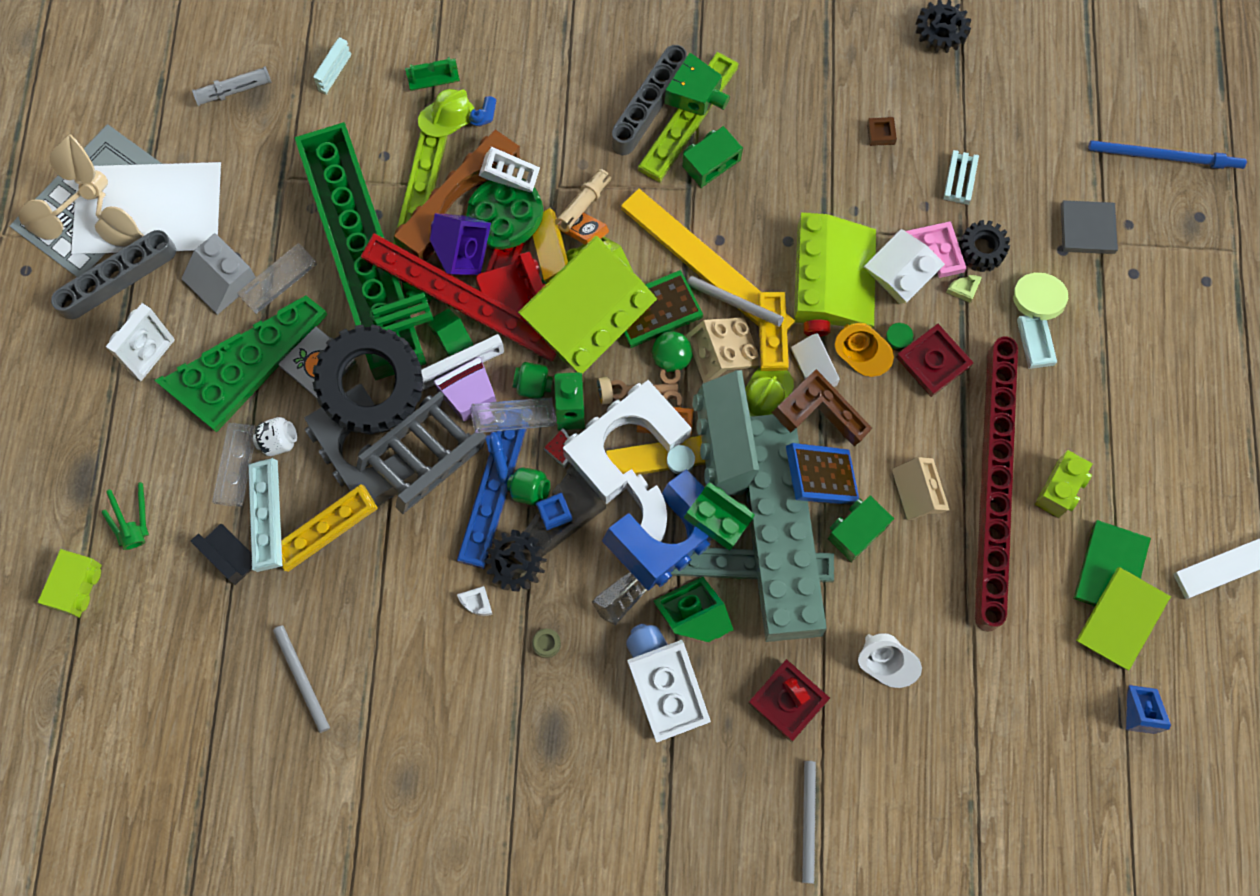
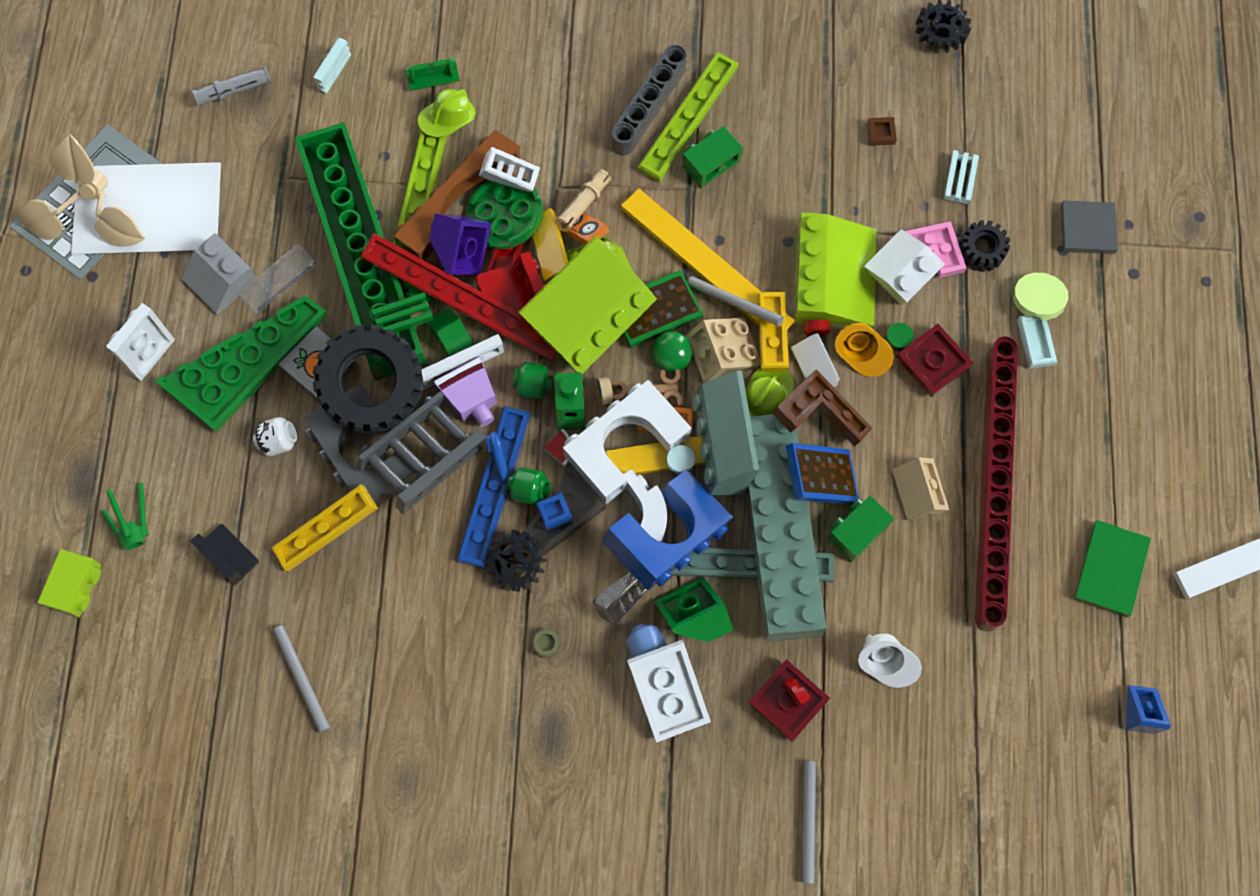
(100, 274): dark grey beam -> none
(234, 465): clear tile -> none
(265, 515): light aqua tile -> none
(476, 601): white tile -> none
(484, 115): blue arm -> none
(513, 415): clear tile -> none
(696, 87): green torso -> none
(719, 516): green bracket -> none
(964, 287): yellowish green tile -> none
(1064, 483): lime brick -> none
(1123, 618): lime tile -> none
(1217, 160): blue bar -> none

